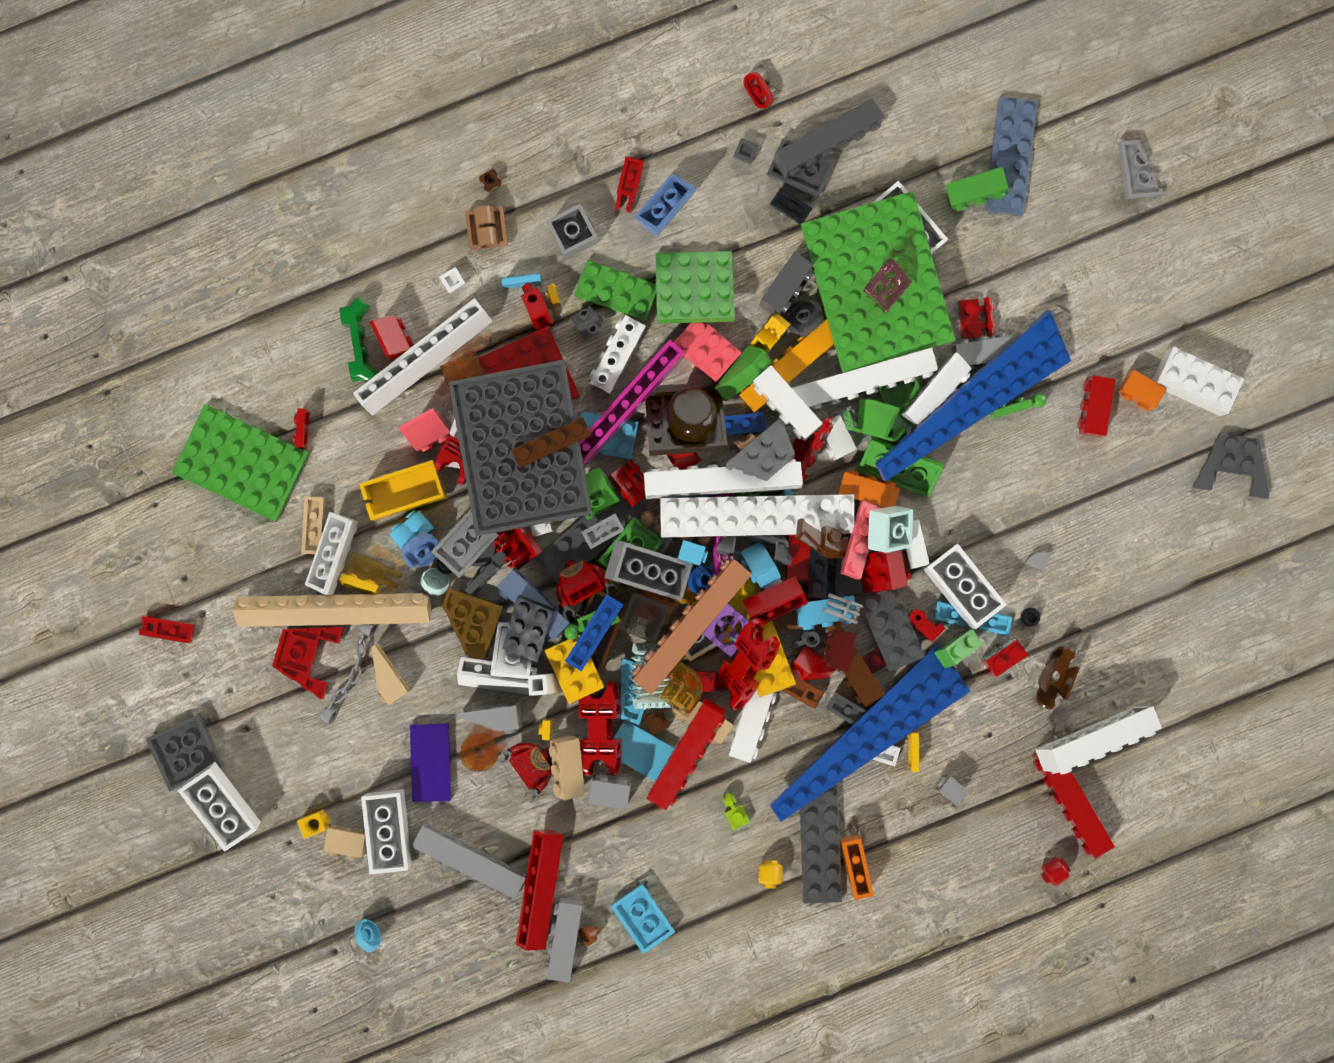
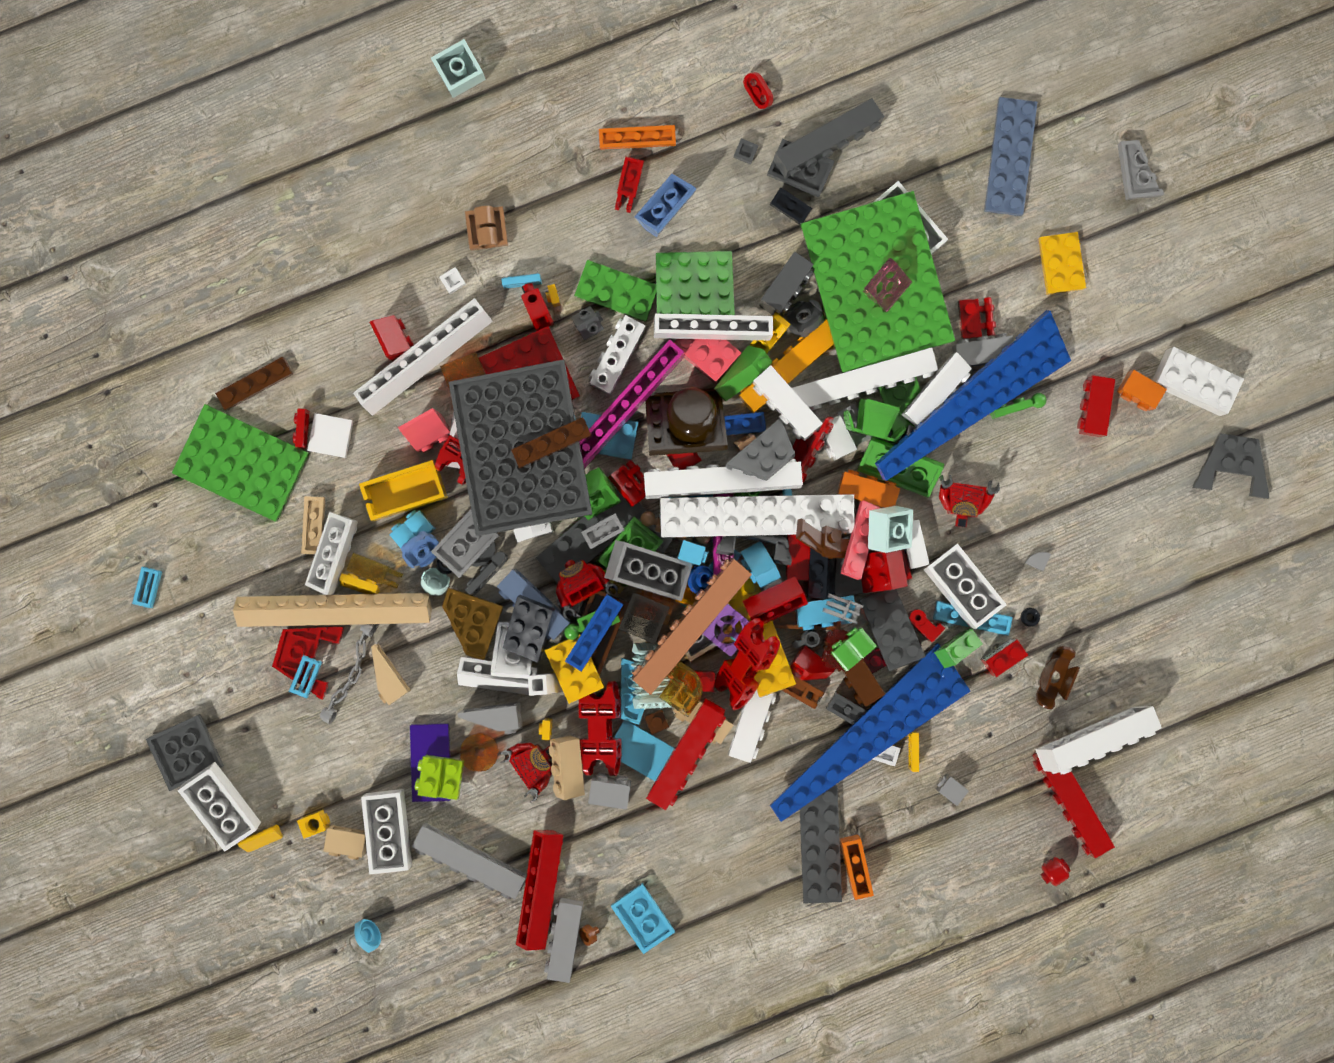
(154, 589): none -> medium azure tile
(167, 629): red plate -> none
(254, 383): none -> reddish brown plate
(261, 838): none -> yellow slope
(316, 670): none -> medium azure tile
(330, 435): none -> white tile
(351, 317): green plate -> none
(439, 777): none -> lime plate
(458, 68): none -> light aqua brick
(491, 174): reddish brown plate -> none
(519, 547): red plate -> none
(572, 231): light grey brick -> none
(637, 137): none -> orange plate
(713, 327): none -> white brick
(736, 815): lime plate -> none
(770, 873): yellow head -> none
(853, 648): none -> bright green brick
(965, 499): none -> red torso
(977, 189): bright green brick -> none
(1062, 263): none -> yellow plate

